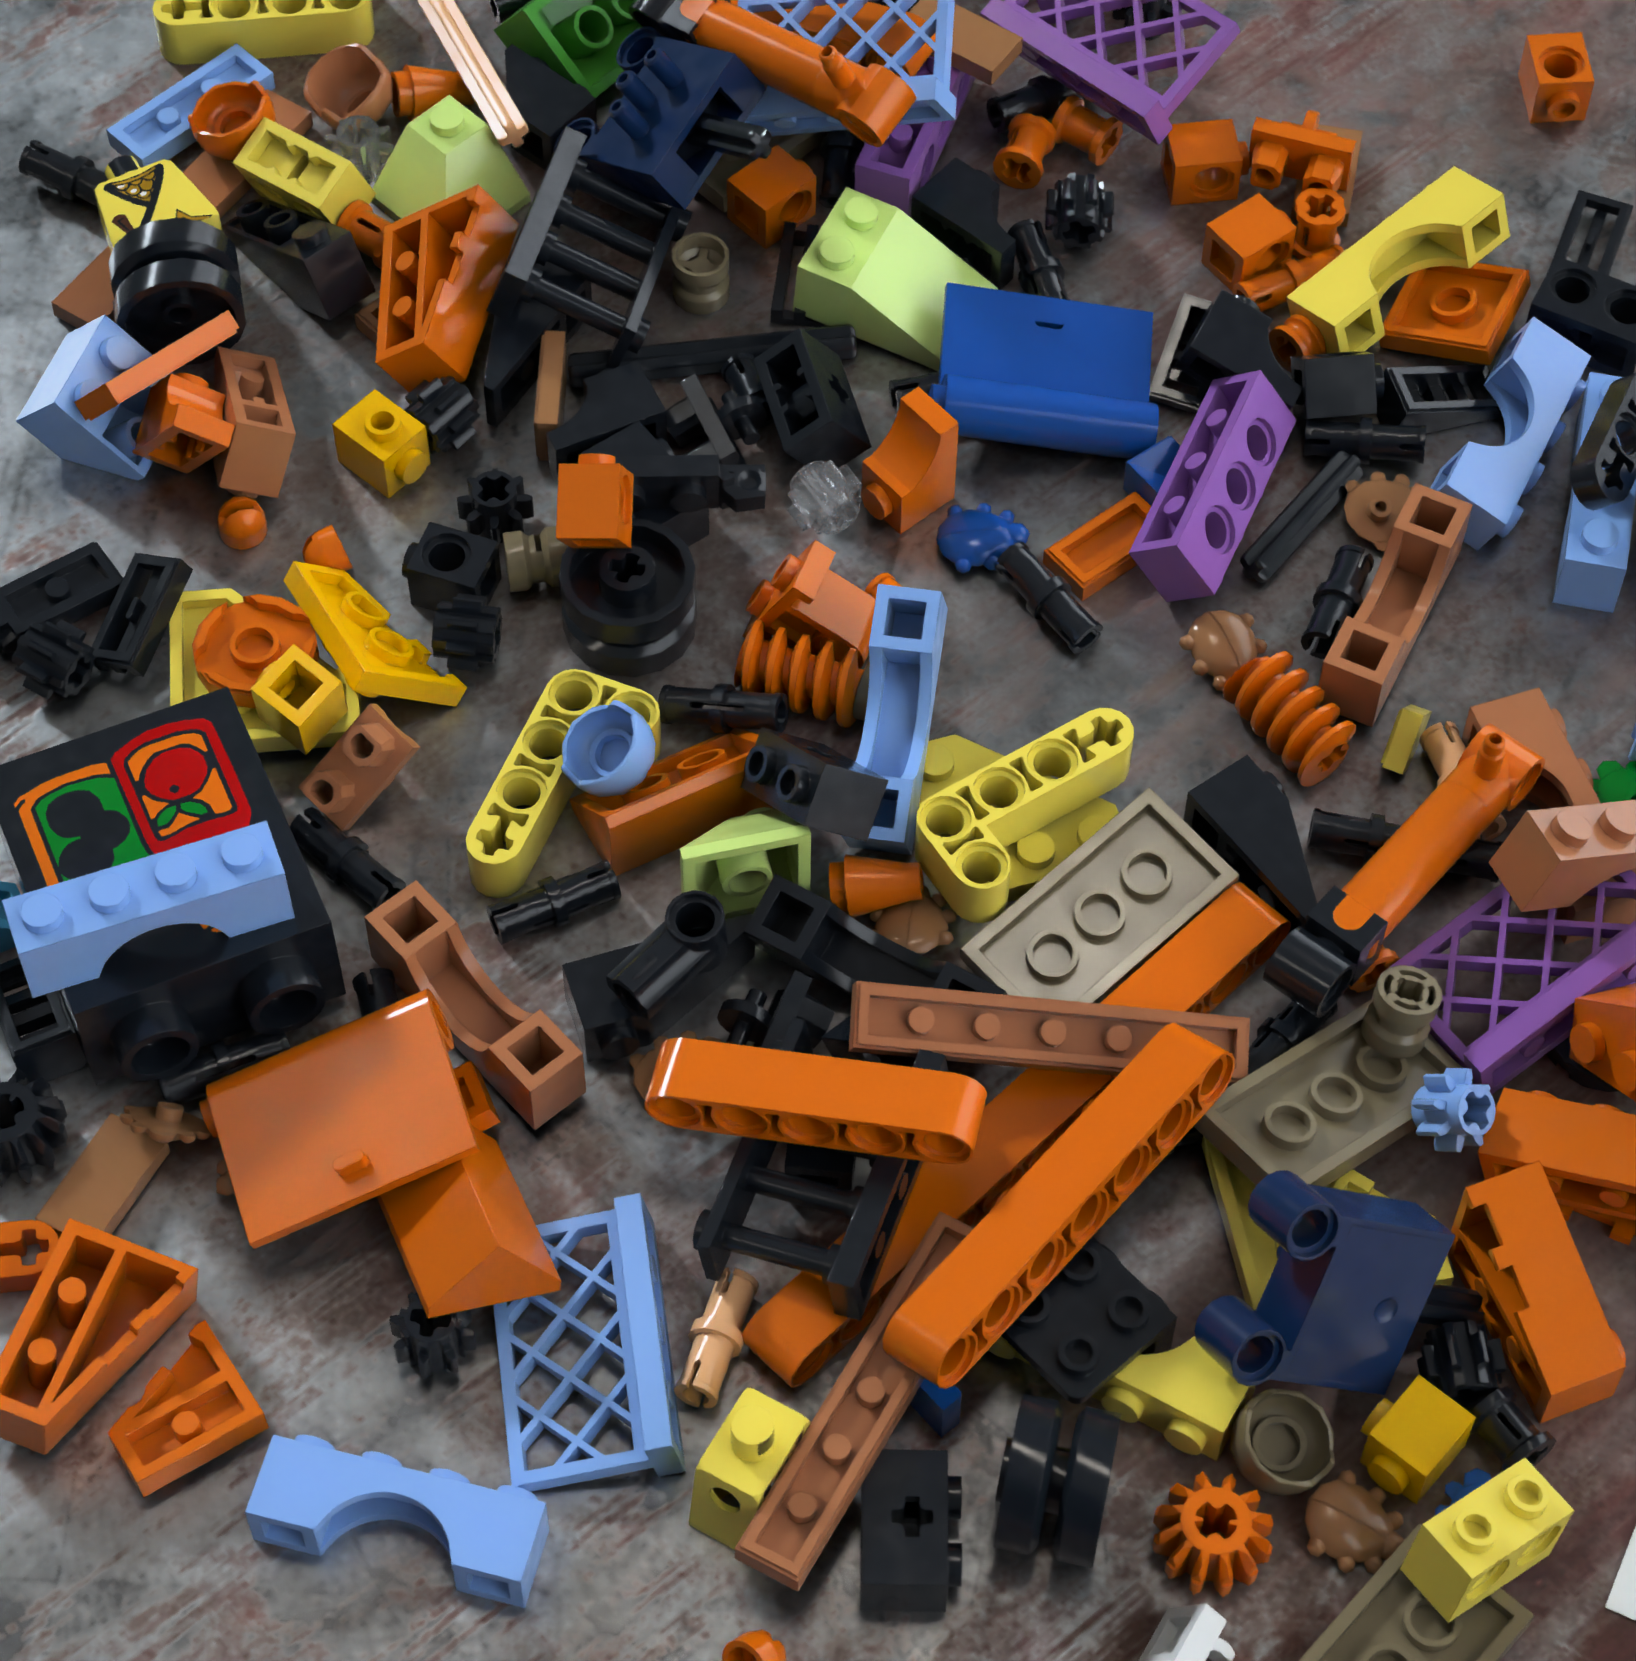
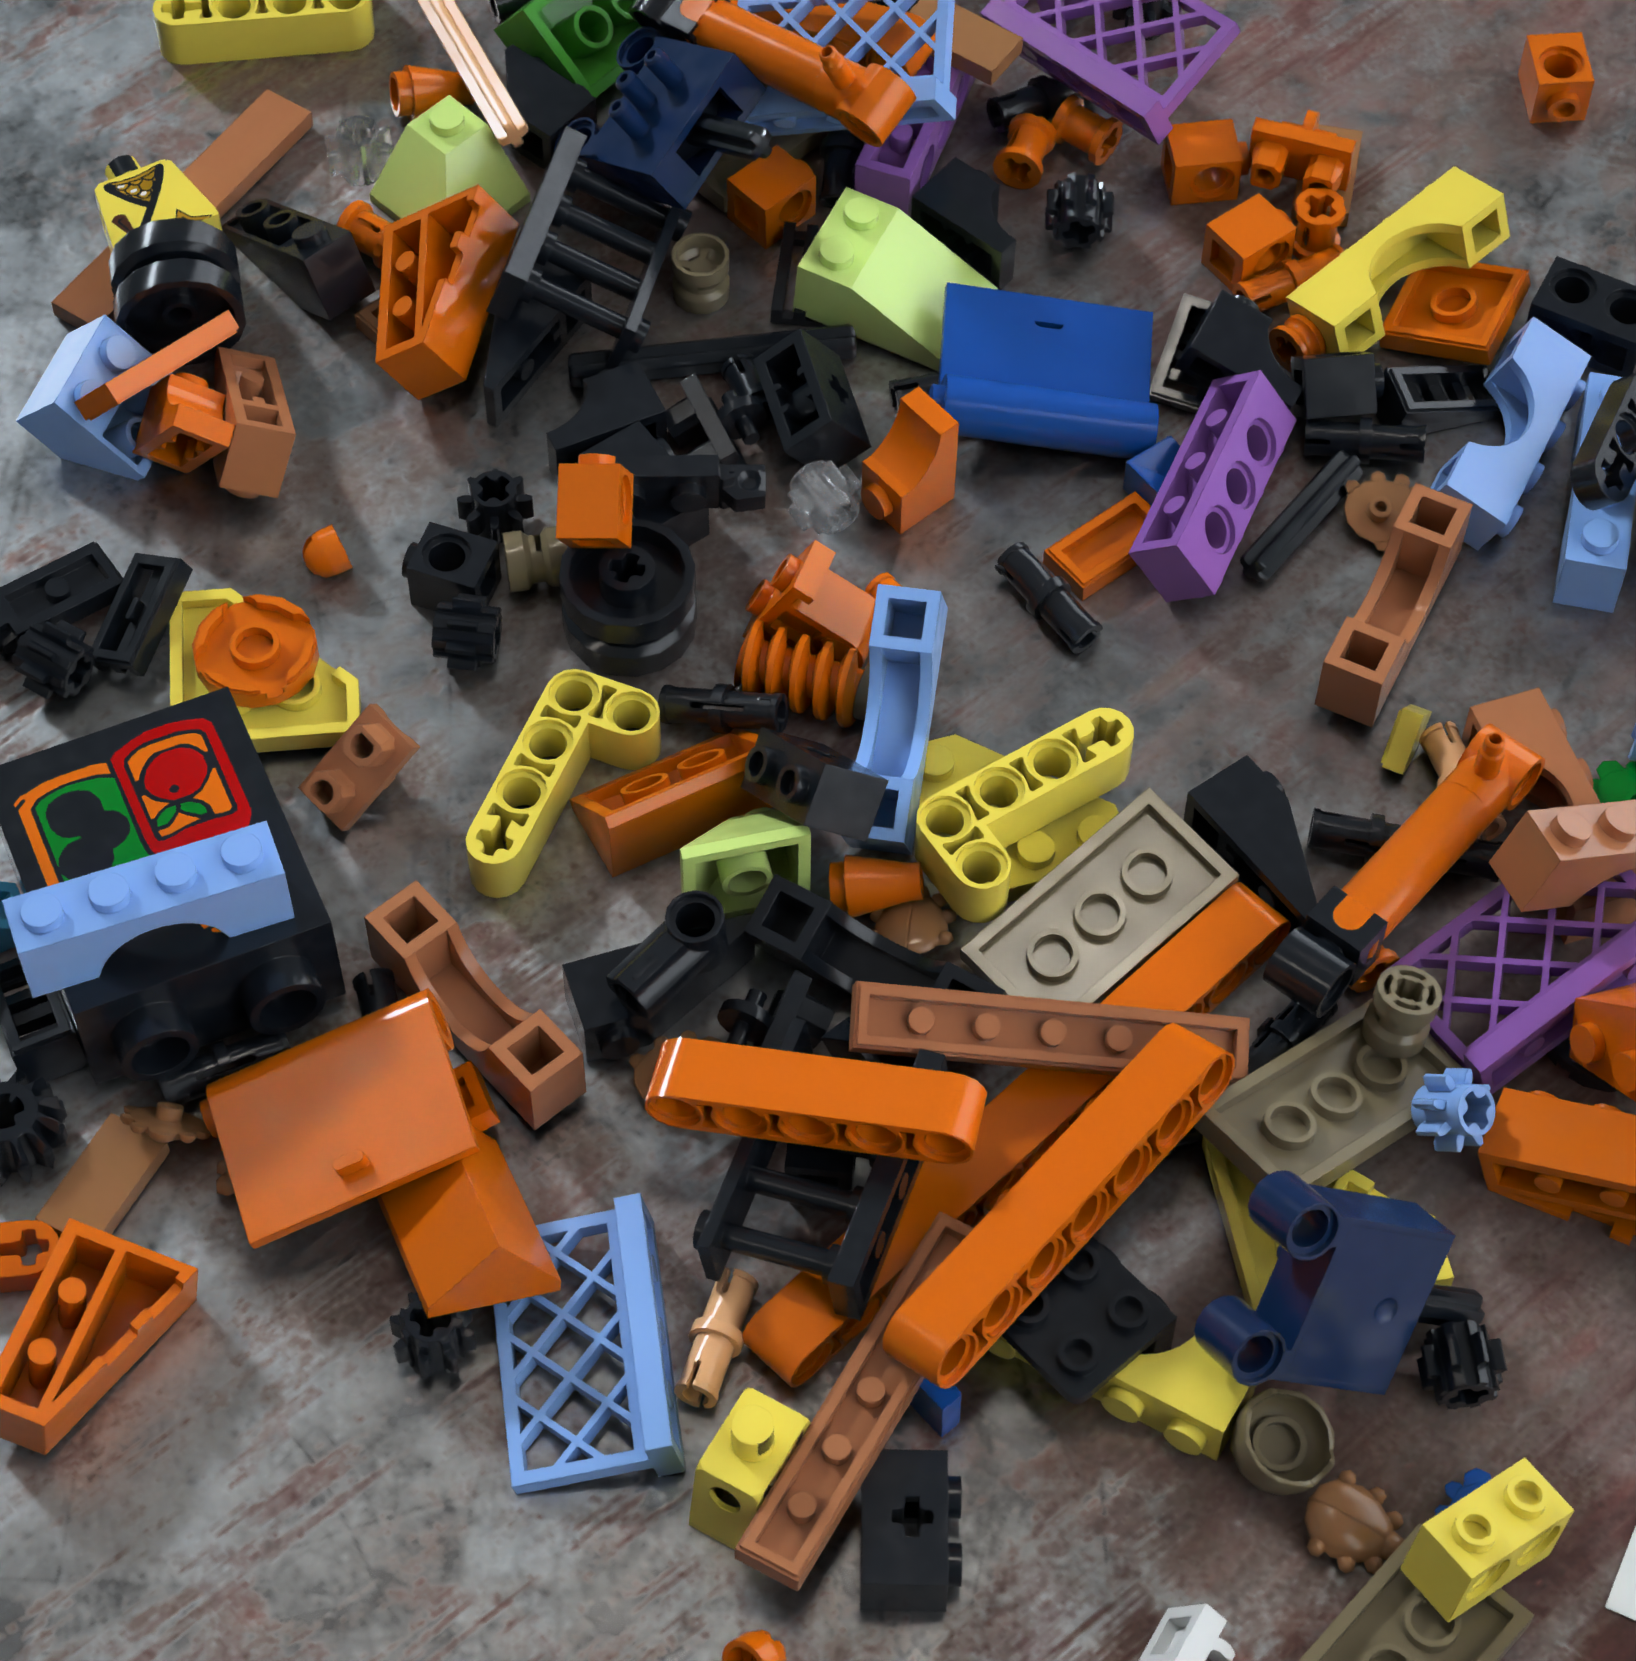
(73, 176): black pin -> none
(162, 125): light blue plate -> none
(186, 1416): orange wing -> none
(229, 116): orange hair -> none
(242, 523): orange hinge -> none
(299, 699): yellow brick -> none
(300, 173): light yellow brick -> none
(316, 1494): light blue arch -> none
(345, 858): black pin -> none
(348, 84): nougat hair -> none
(360, 641): yellow wing -> none
(382, 444): yellow brick -> none
(446, 412): black gear -> none
(550, 389): medium nougat tile -> none
(553, 901): black pin -> none
(608, 750): light blue hair -> none
(978, 536): blue piece -> none
(1039, 270): black pin -> none
(1055, 1480): black wheel -> none
(1212, 1511): orange gear -> none
(1221, 644): medium nougat piece -> none
(1290, 716): orange piece -> none
(1337, 598): black pin -> none
(1414, 1439): yellow brick -> none
(1509, 1429): black bush -> none
(1536, 1292): orange wedge -> none
(1603, 207): black tile -> none

